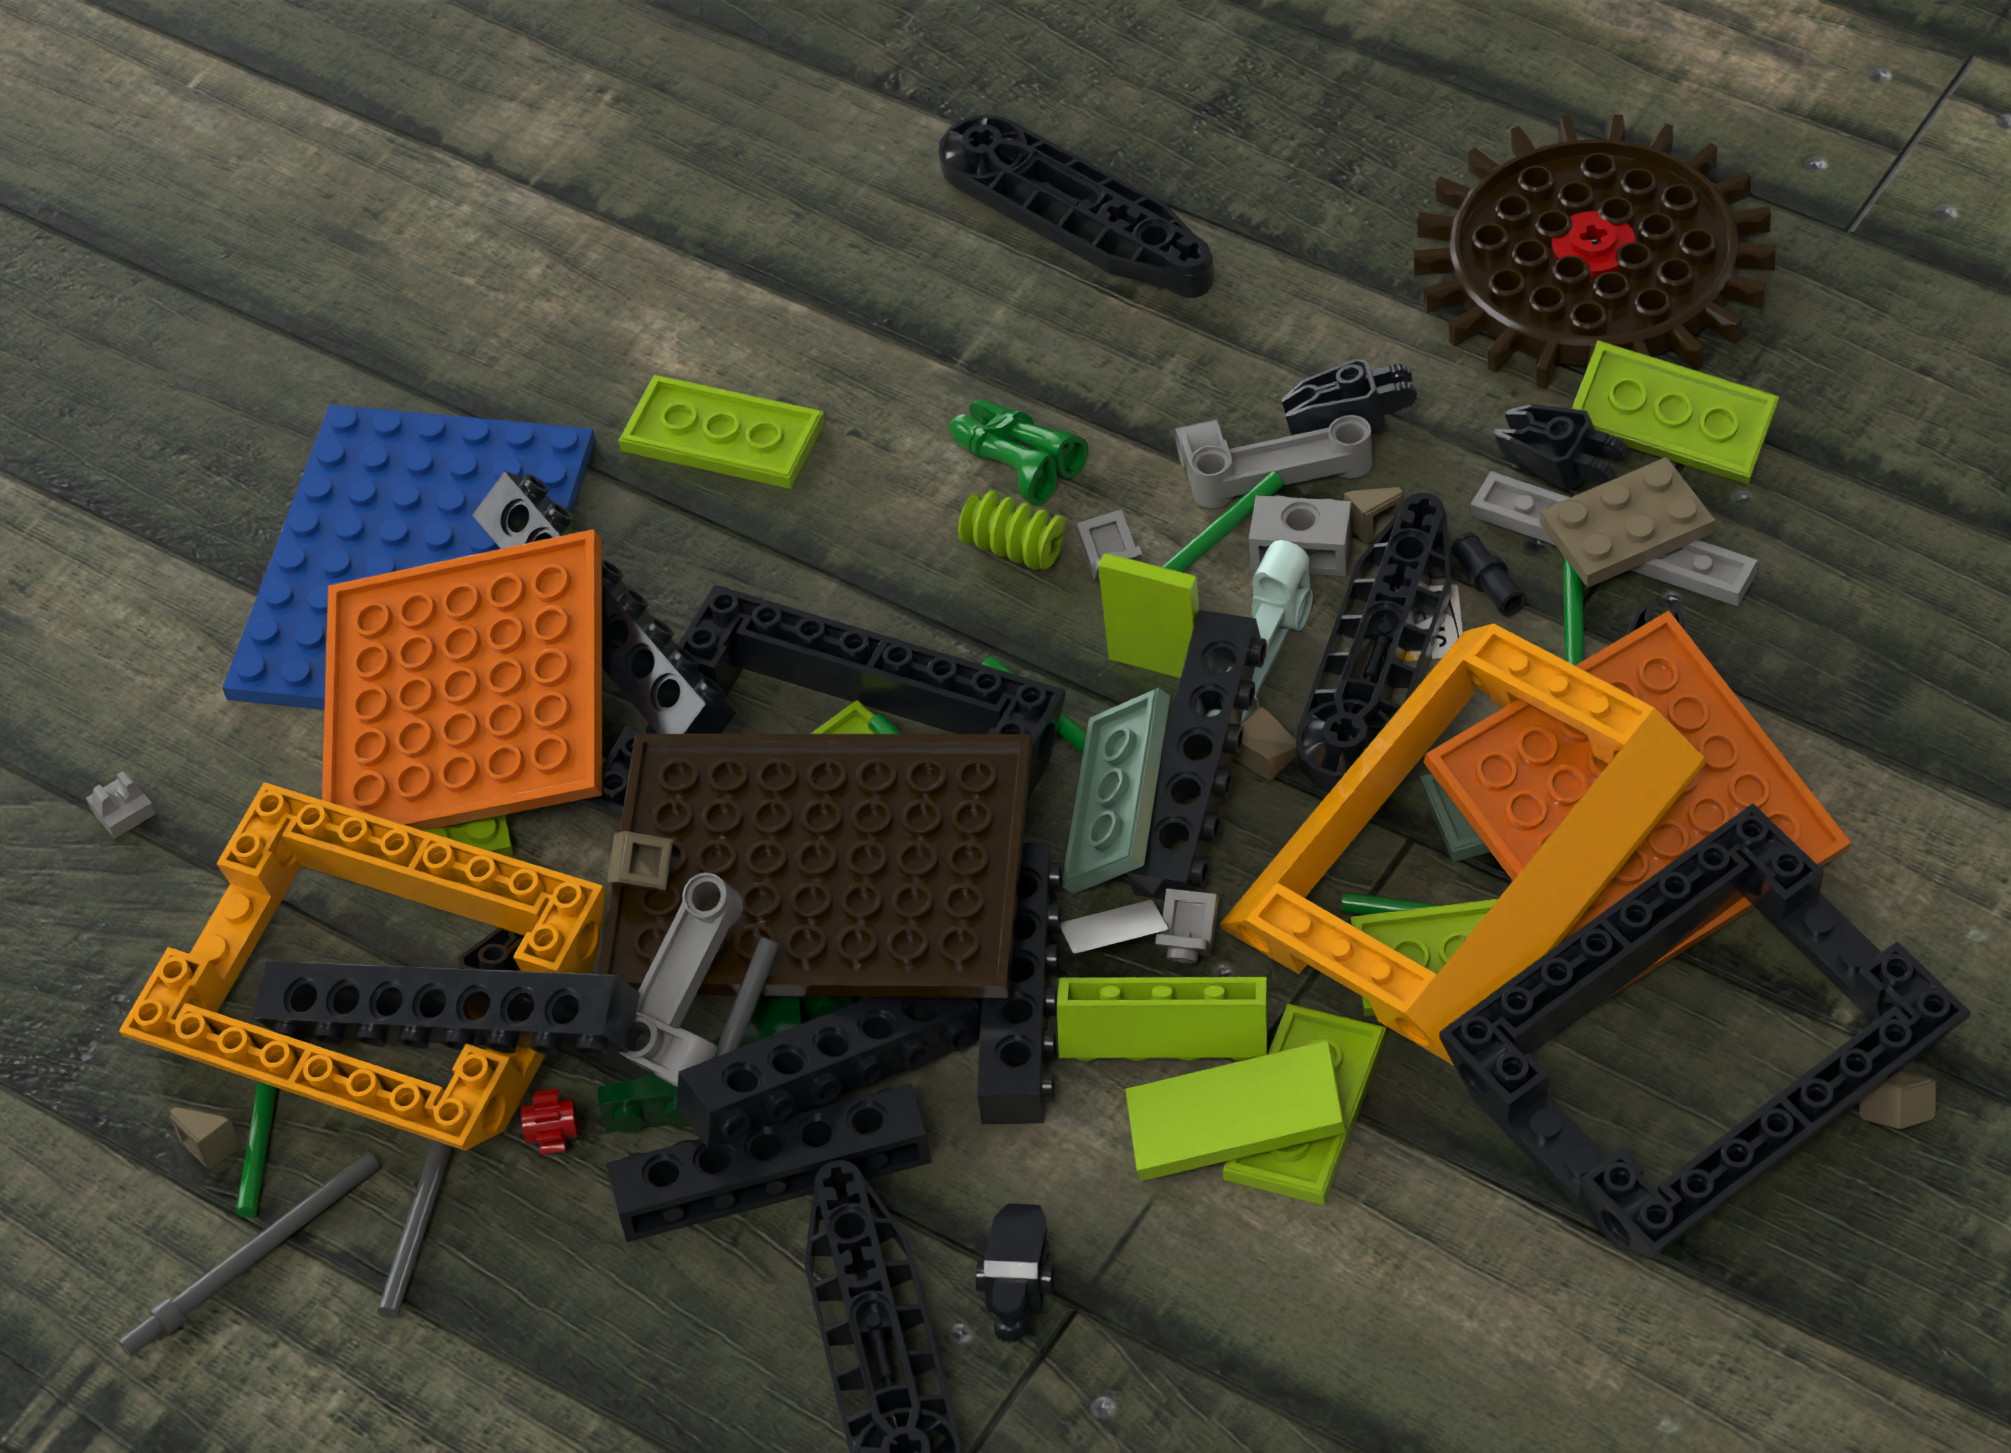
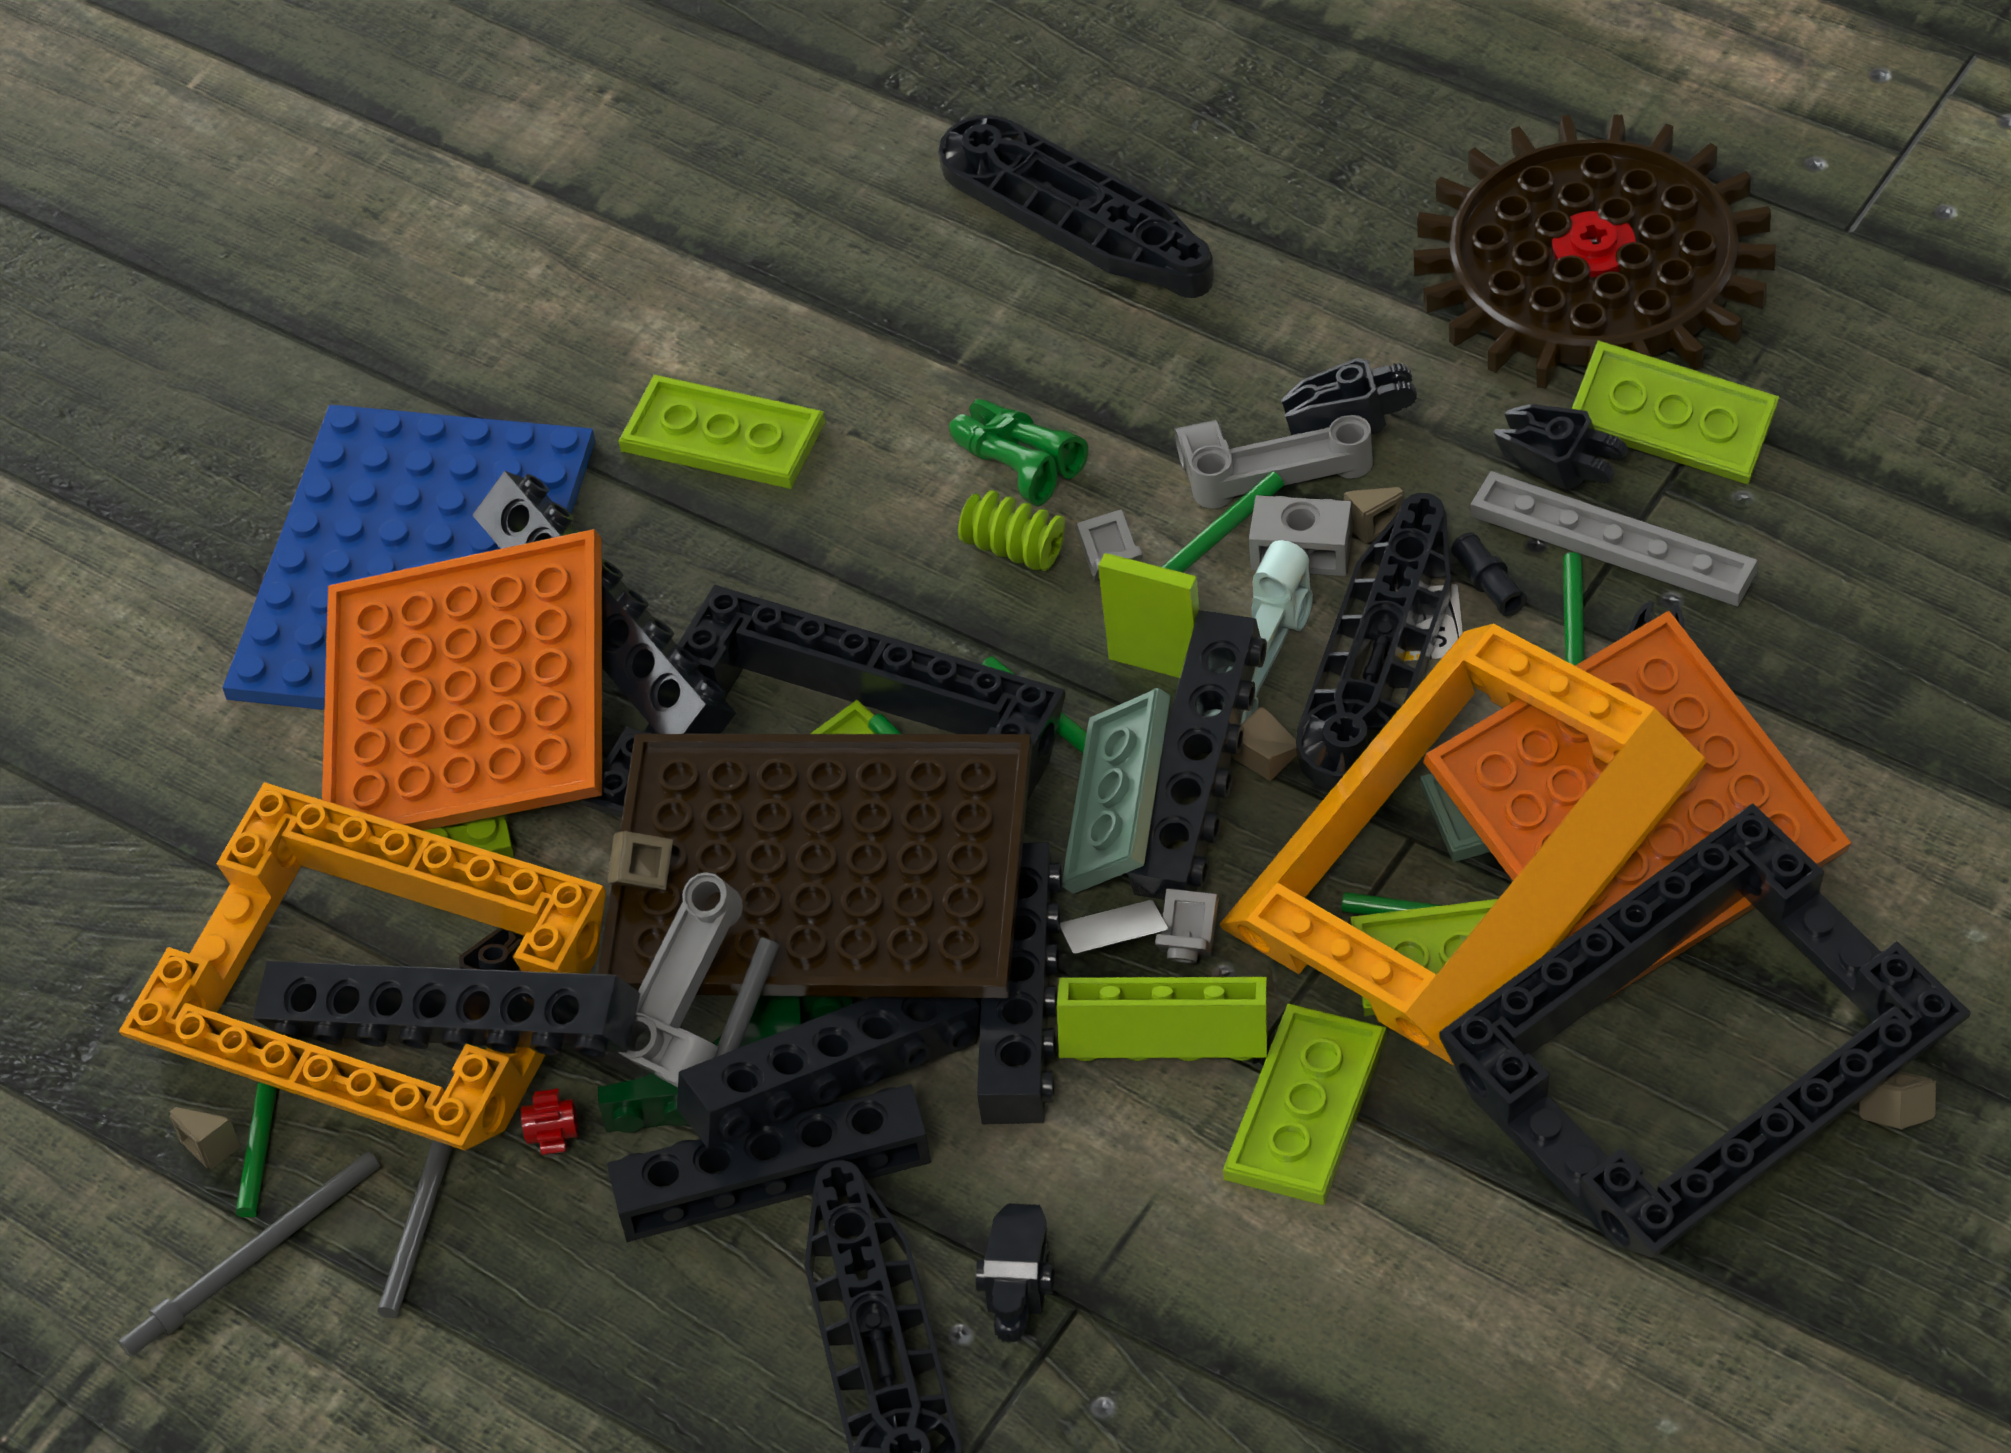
(120, 805): light grey tile -> none
(1234, 1110): lime tile -> none
(1627, 522): dark tan plate -> none

